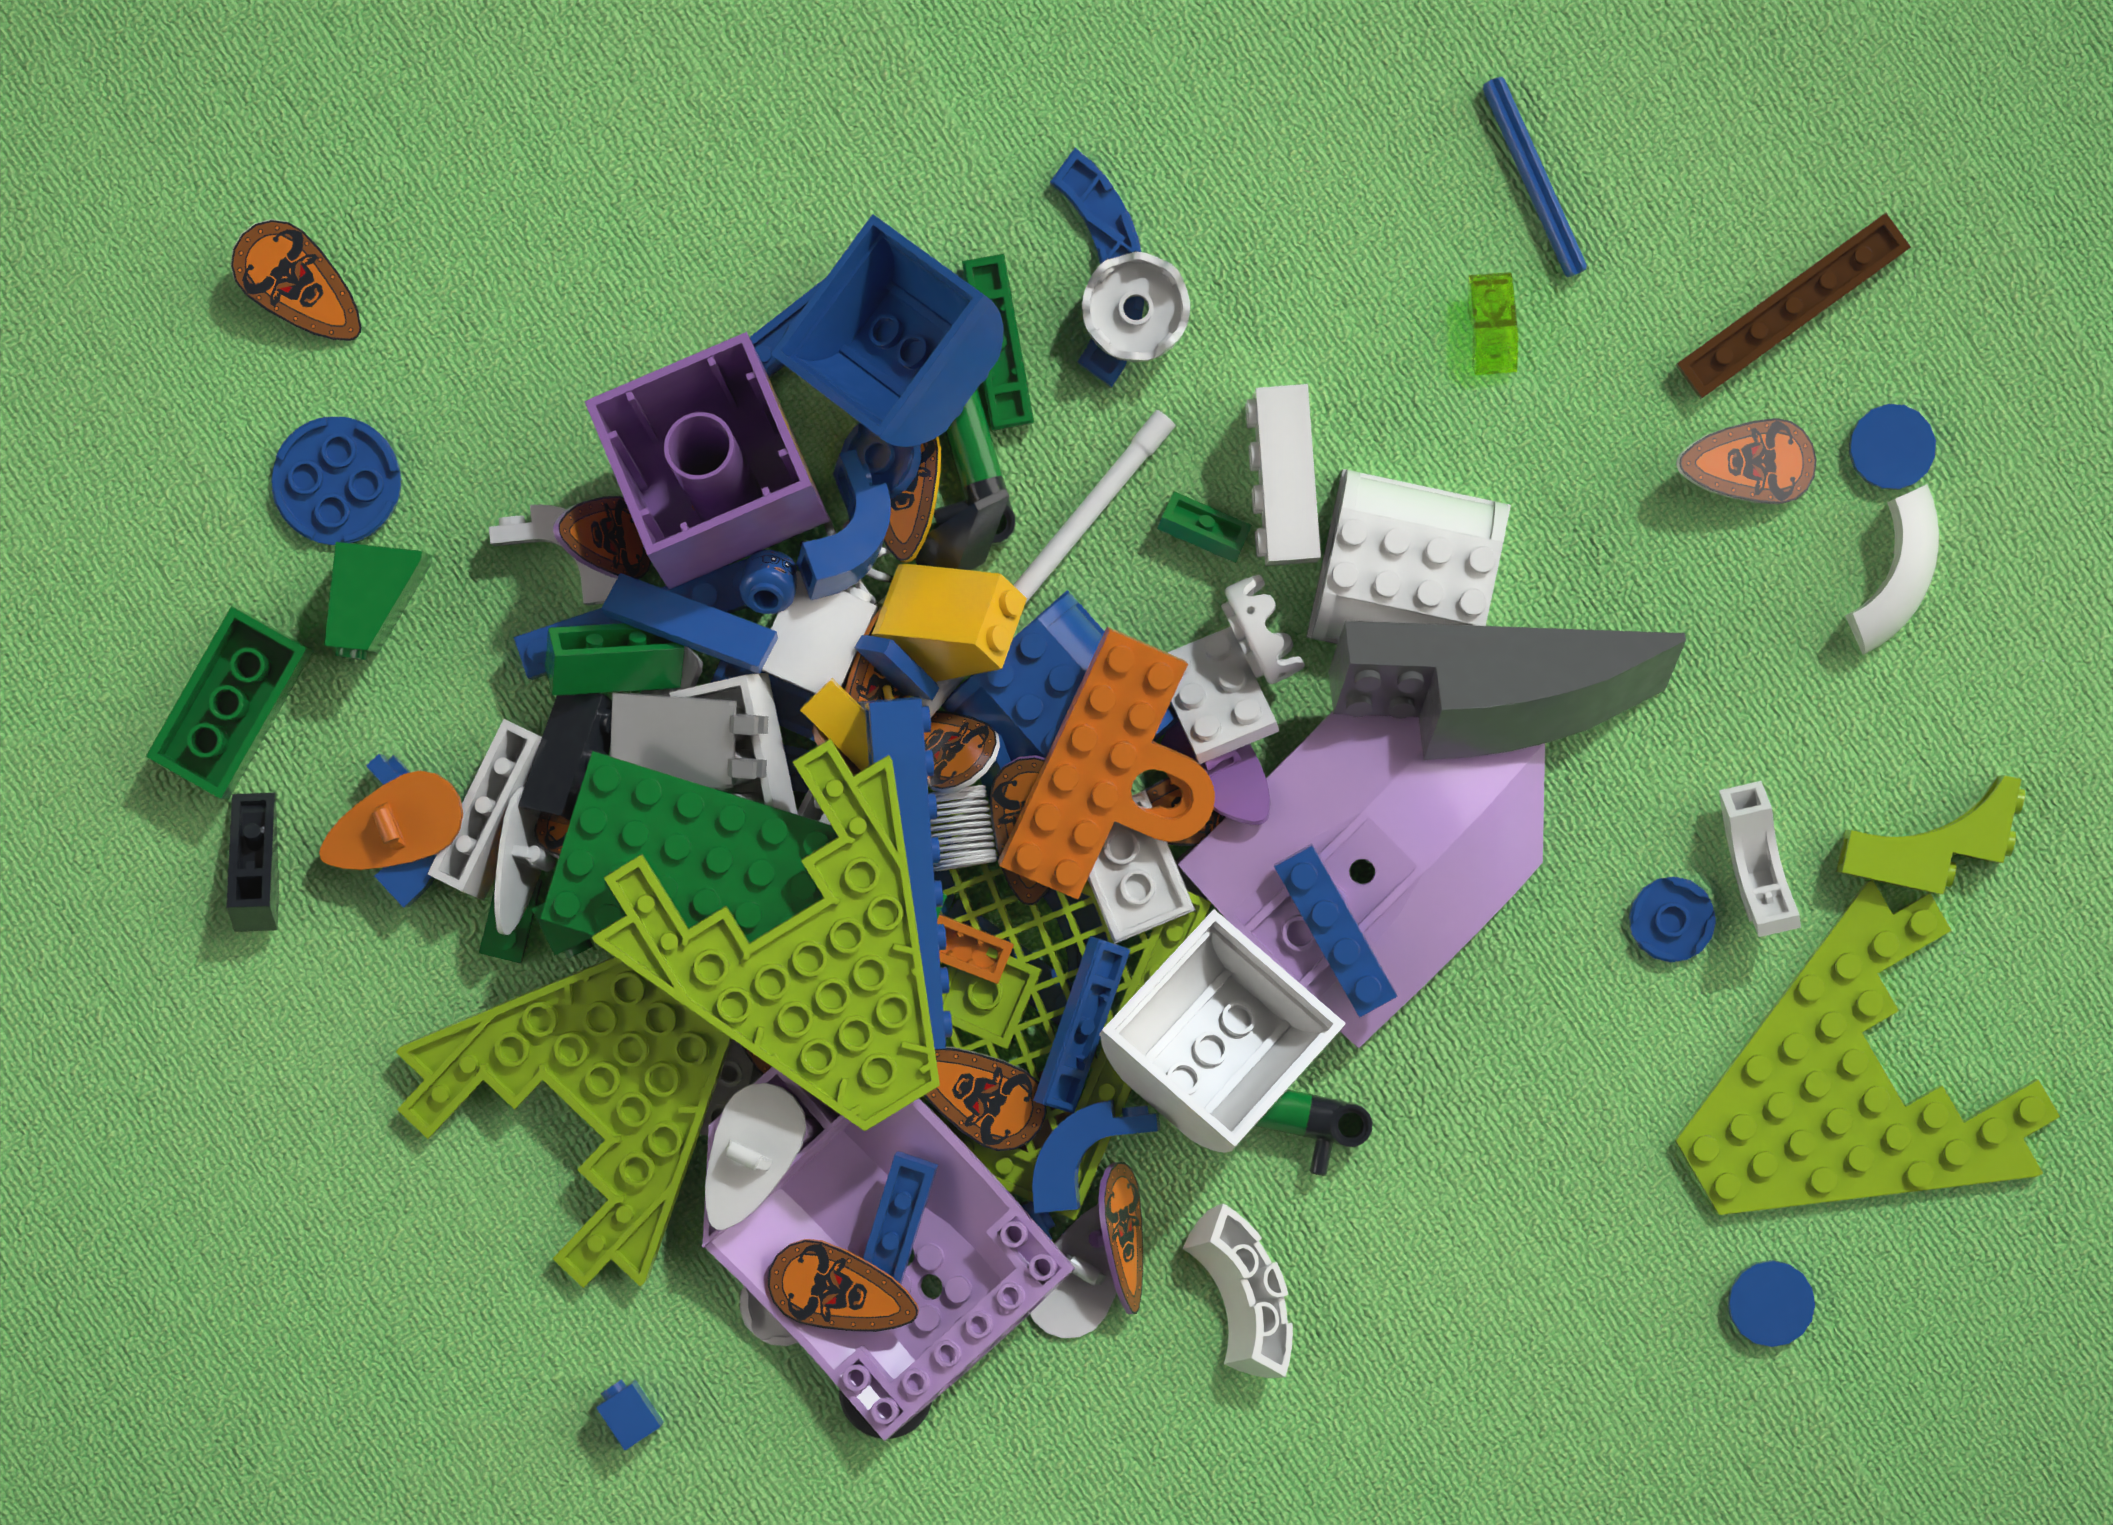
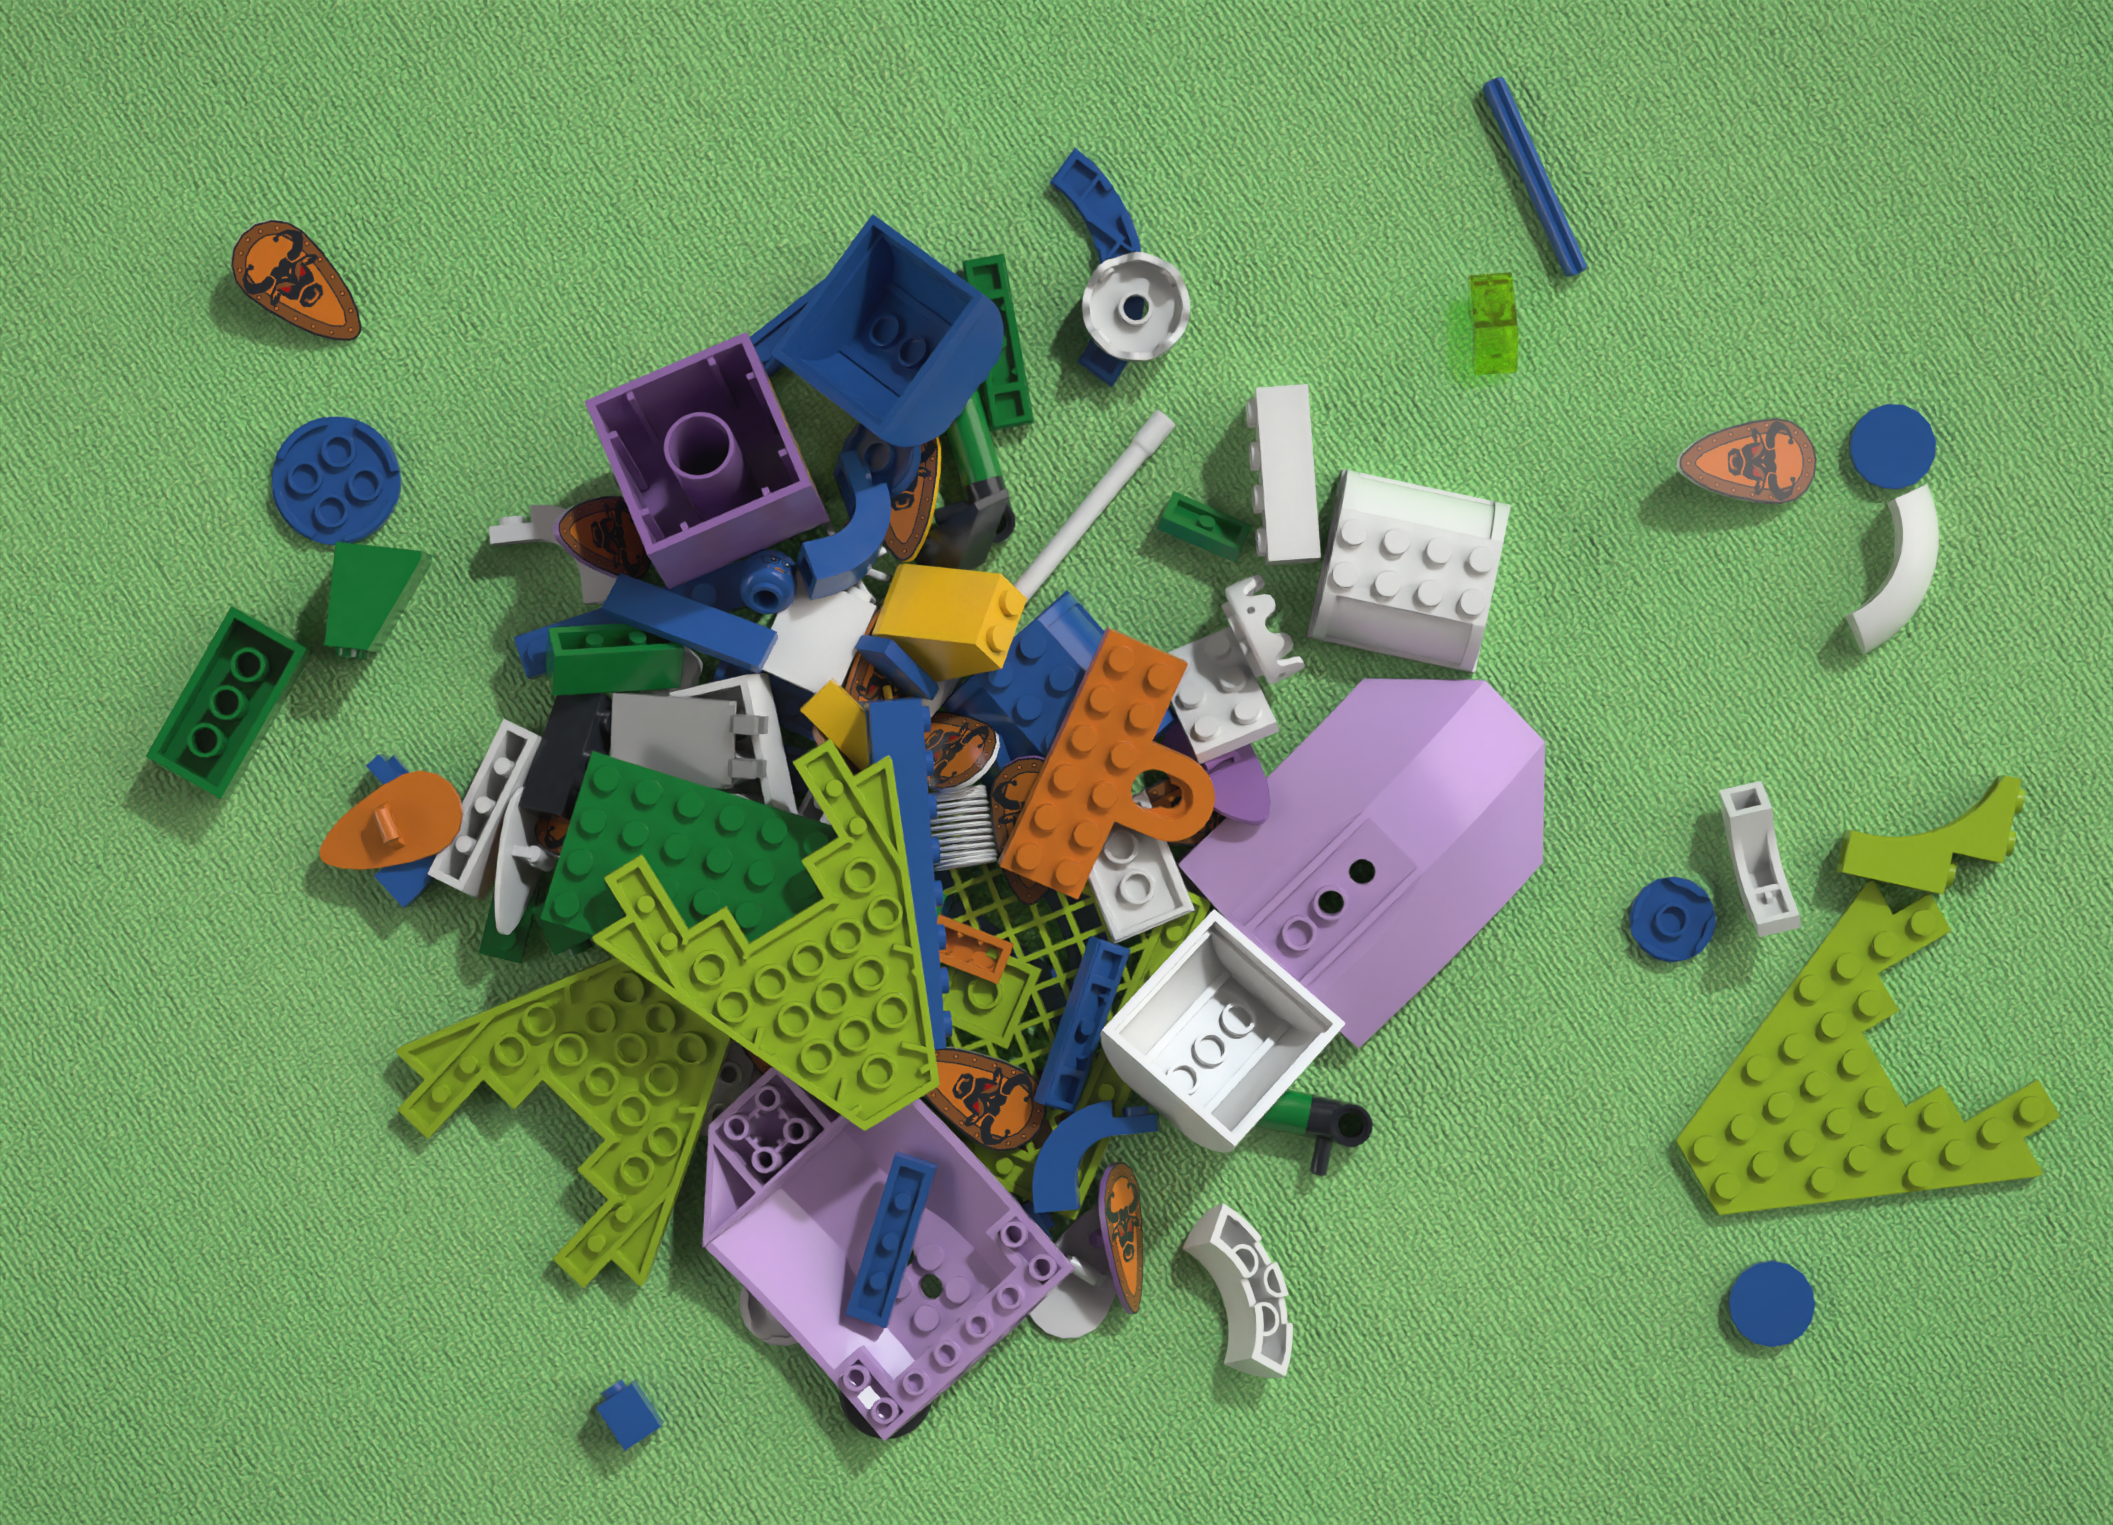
(253, 863): black slope -> none
(751, 1151): white shield -> none
(837, 1289): shield -> none
(1335, 930): blue plate -> none
(1496, 684): dark grey slope -> none
(1793, 305): reddish brown plate -> none

